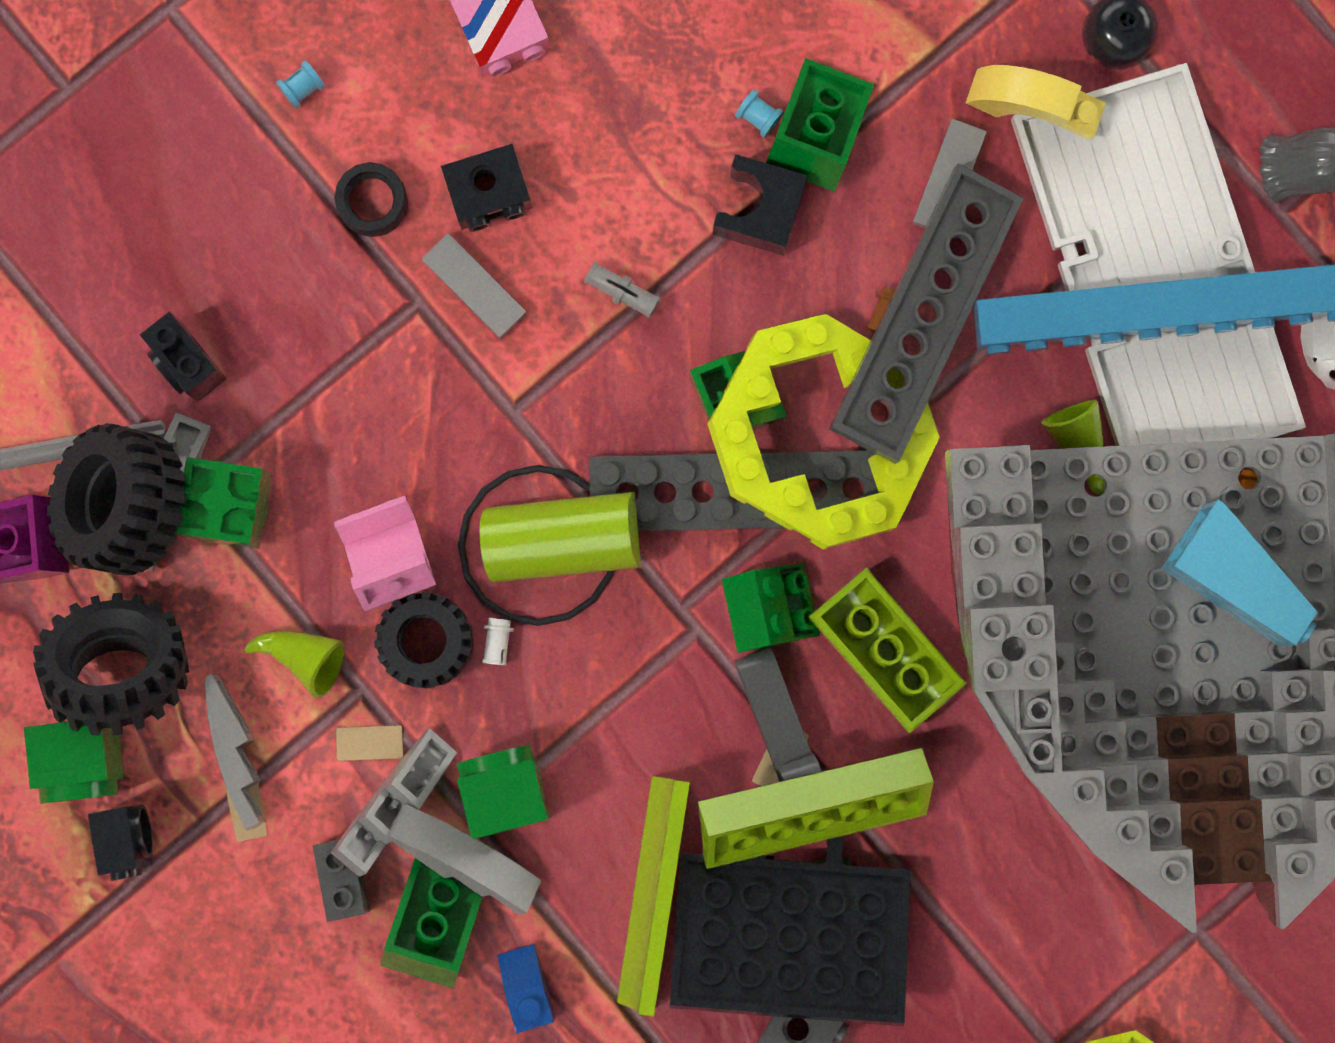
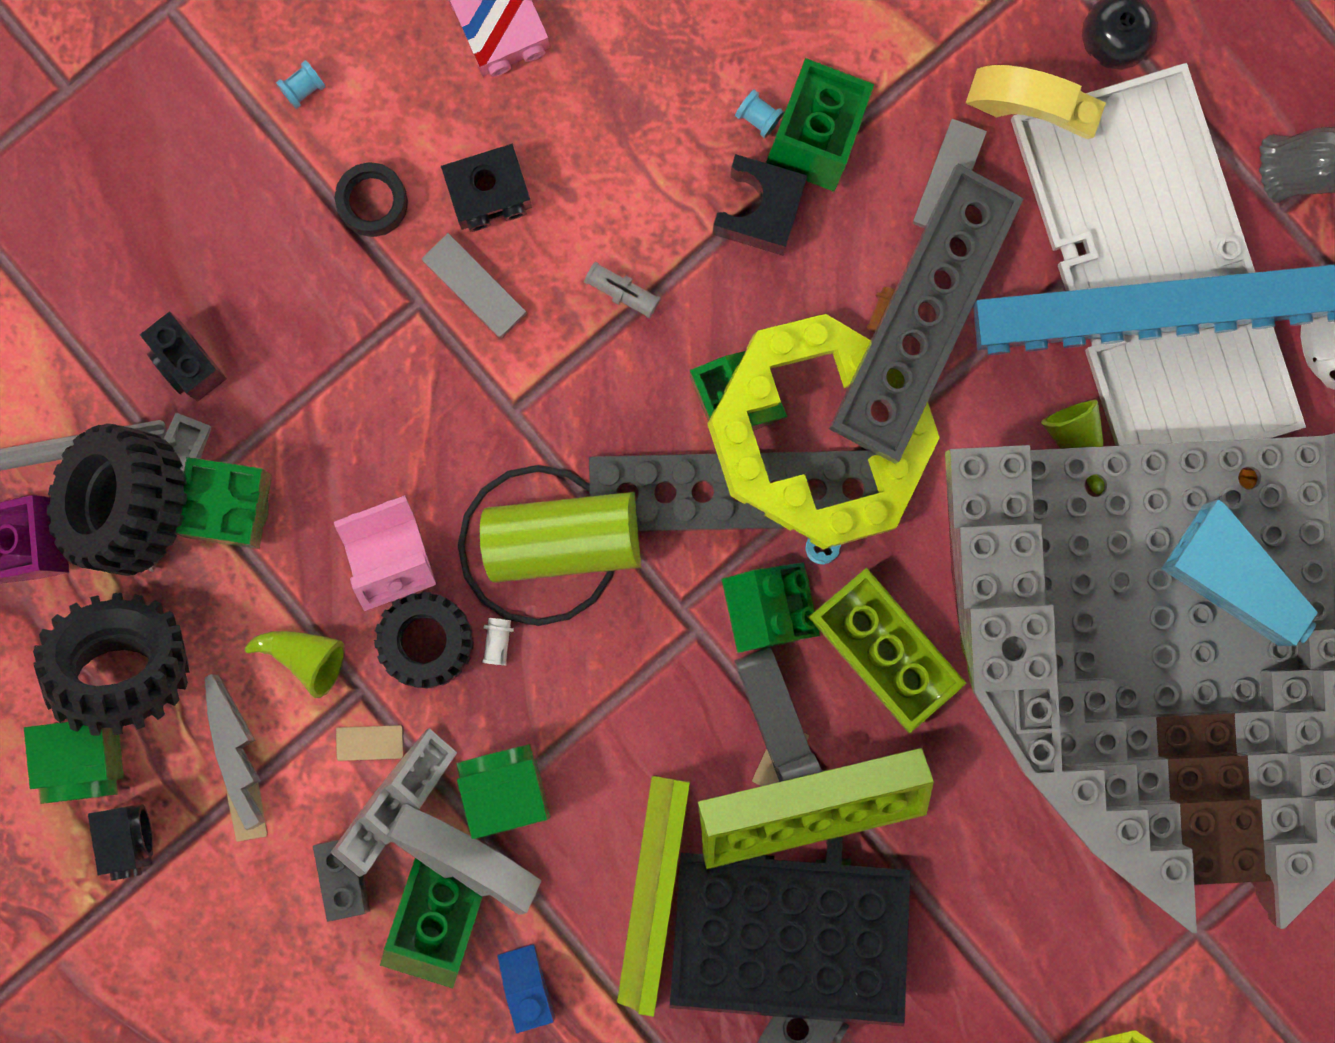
(821, 558): none -> medium azure bush

